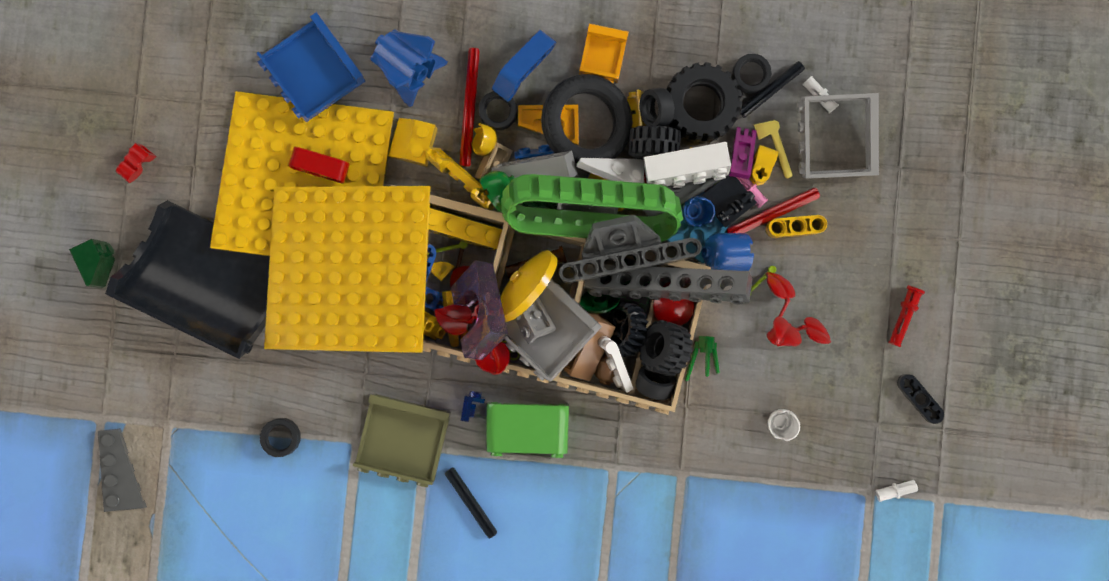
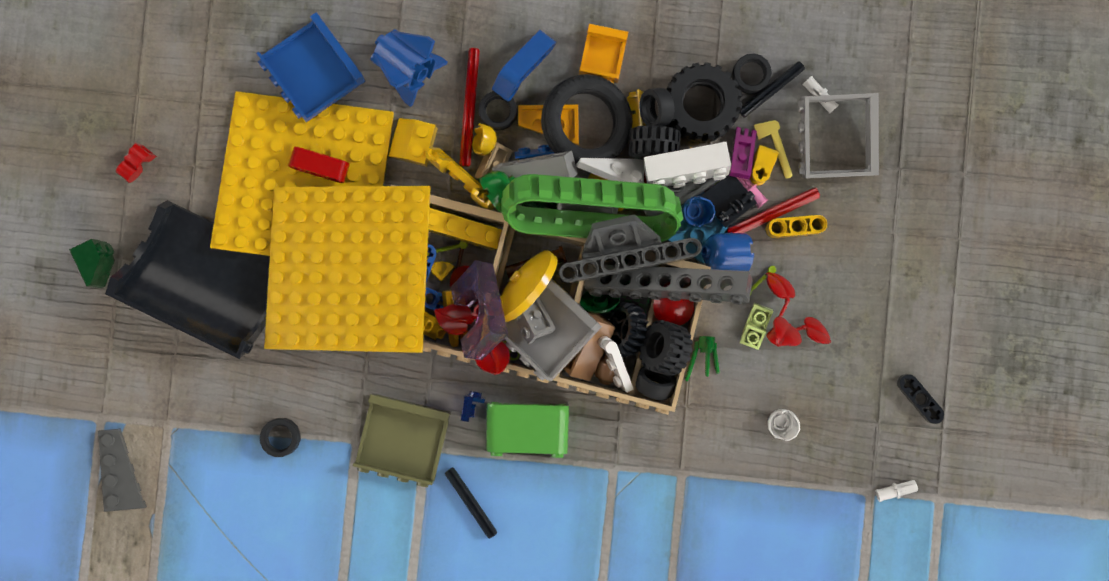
(756, 326): none -> yellowish green slope
(911, 306): red pin -> none

